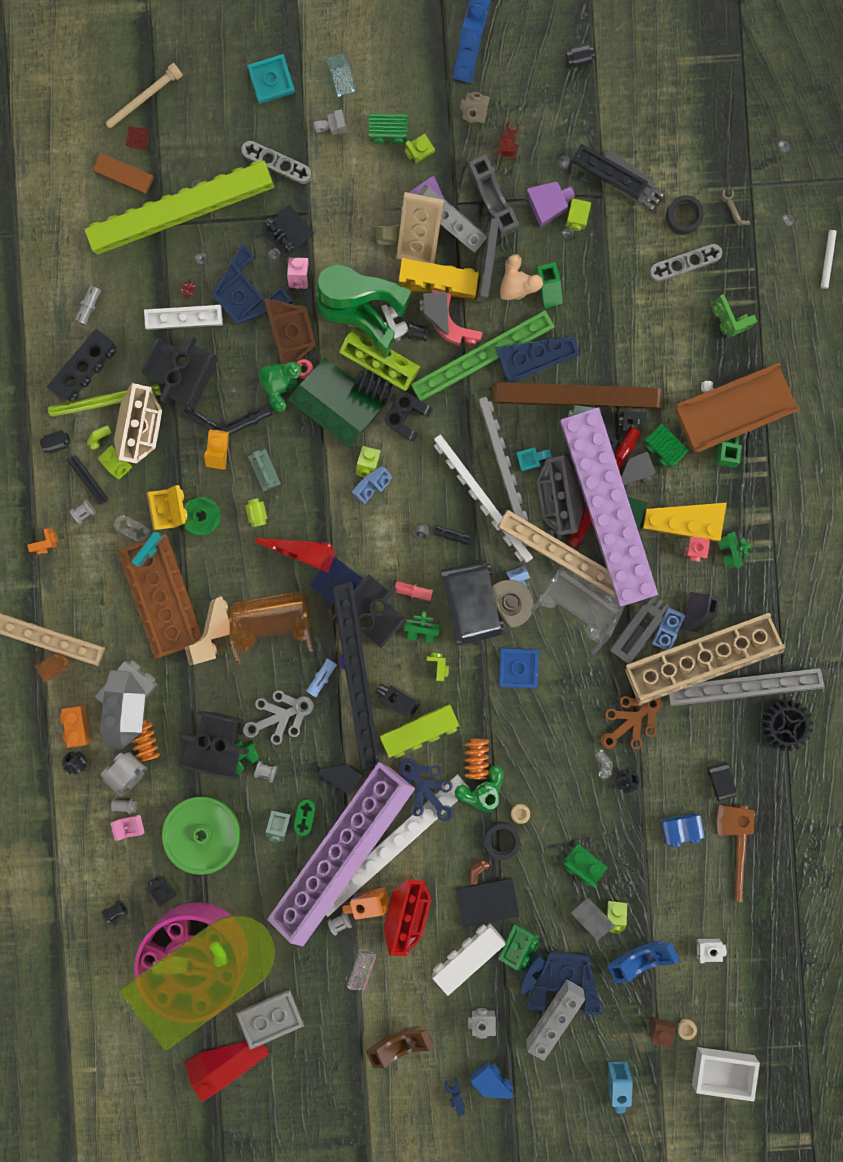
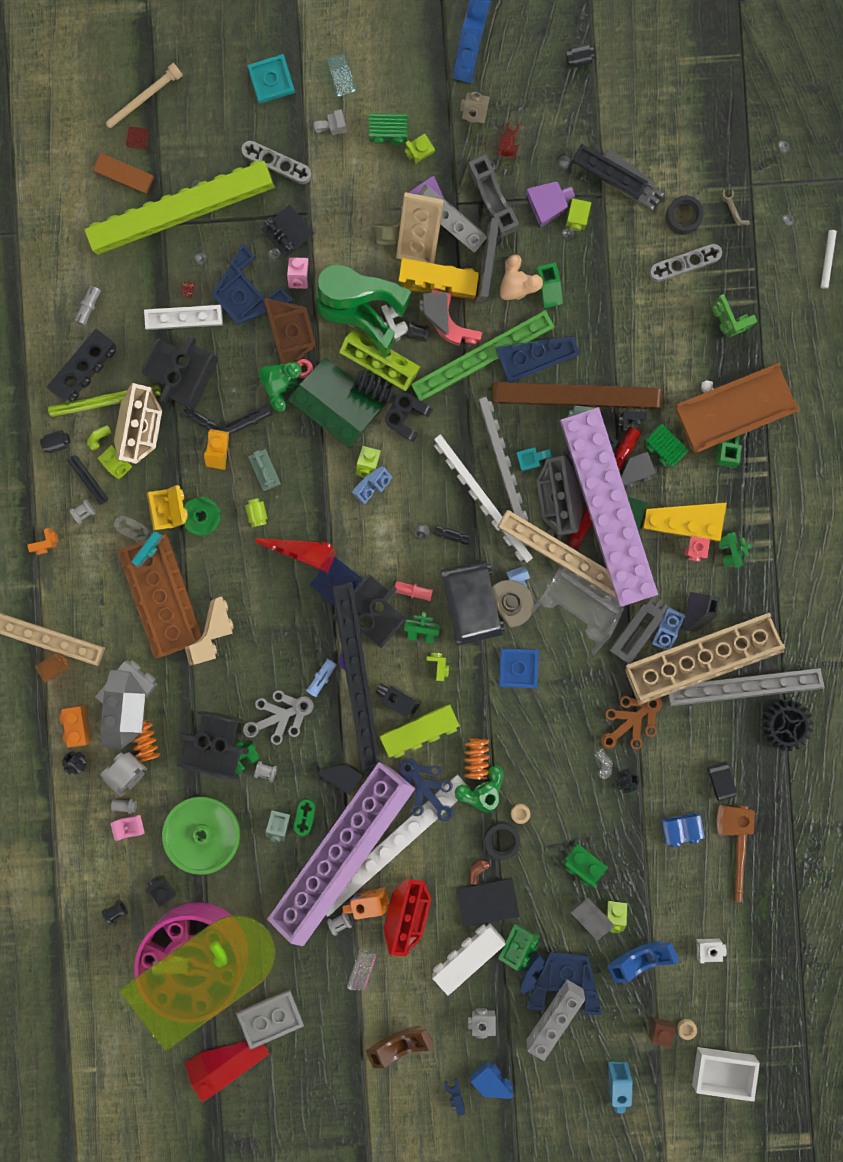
(269, 617): clear orange windscreen -> none

